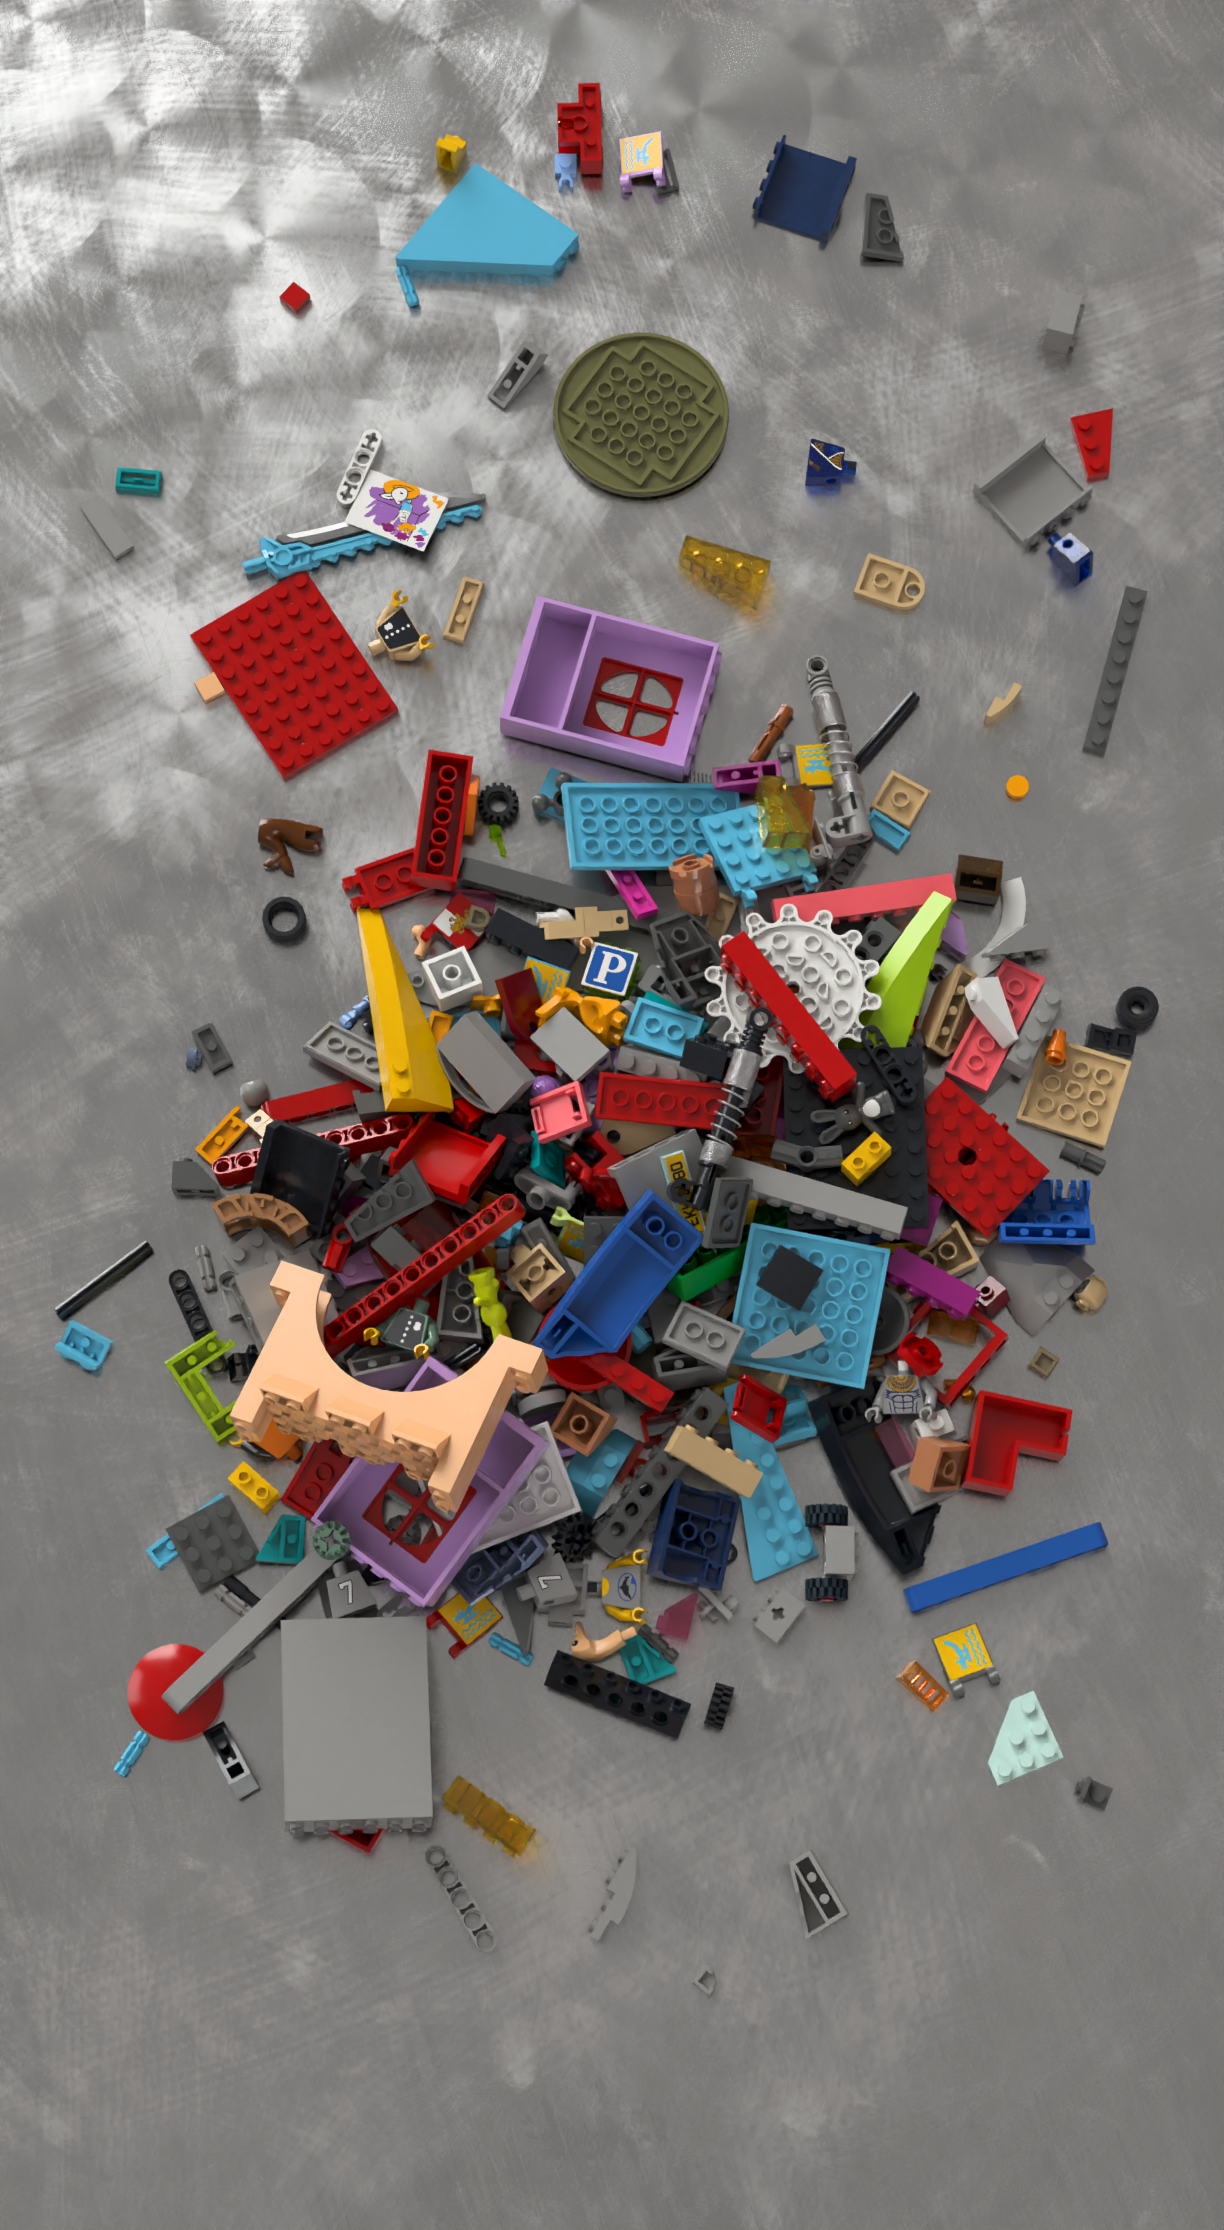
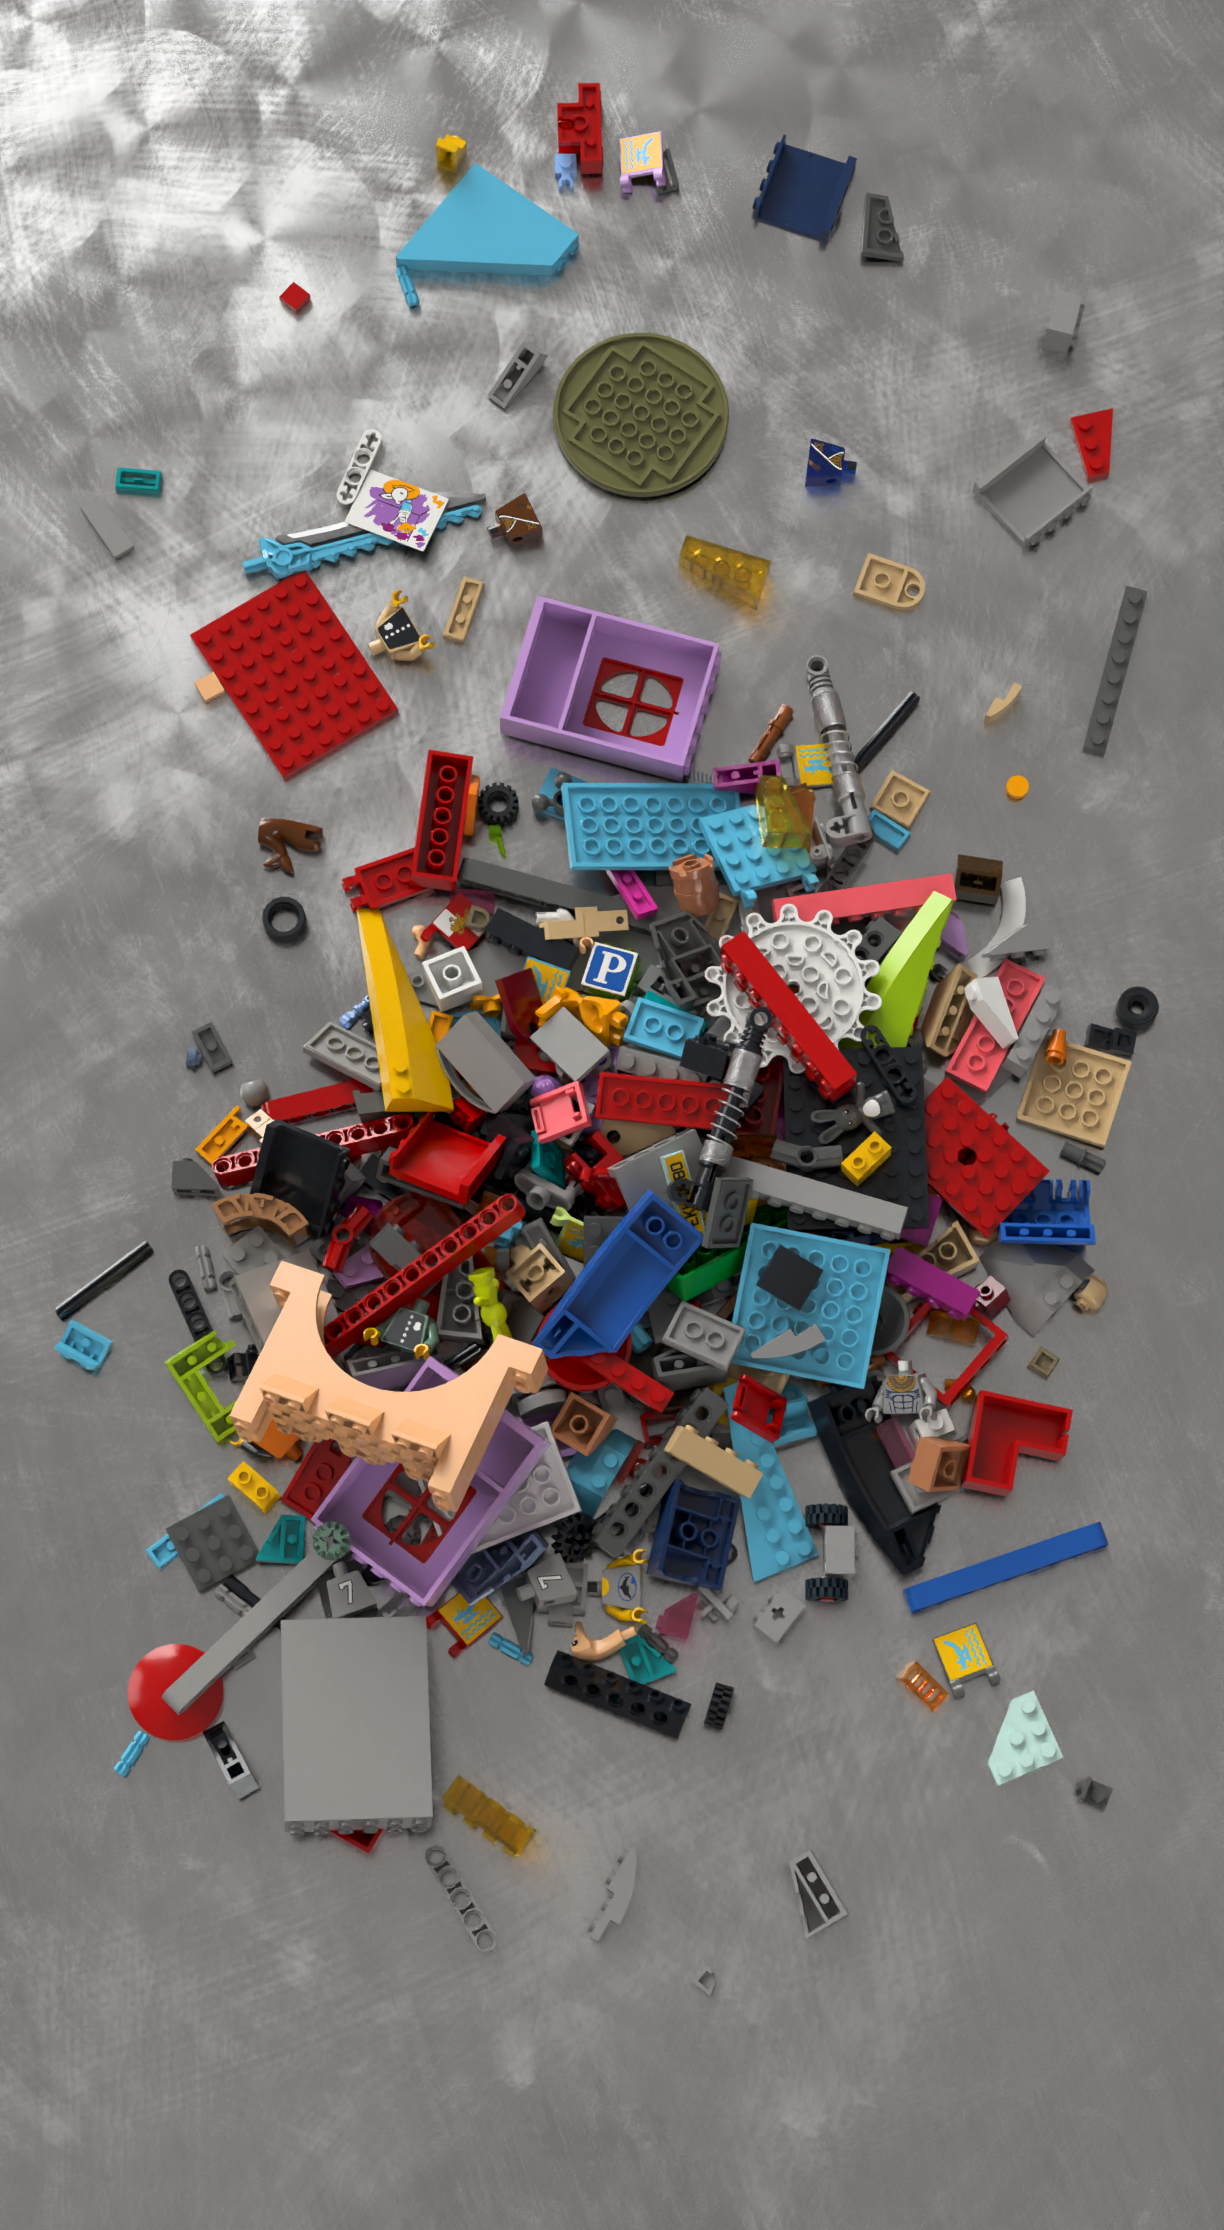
(395, 1200): dark grey wing -> none
(516, 522): none -> reddish brown torso
(920, 1355): red plate -> none
(1072, 557): clear blue torso -> none

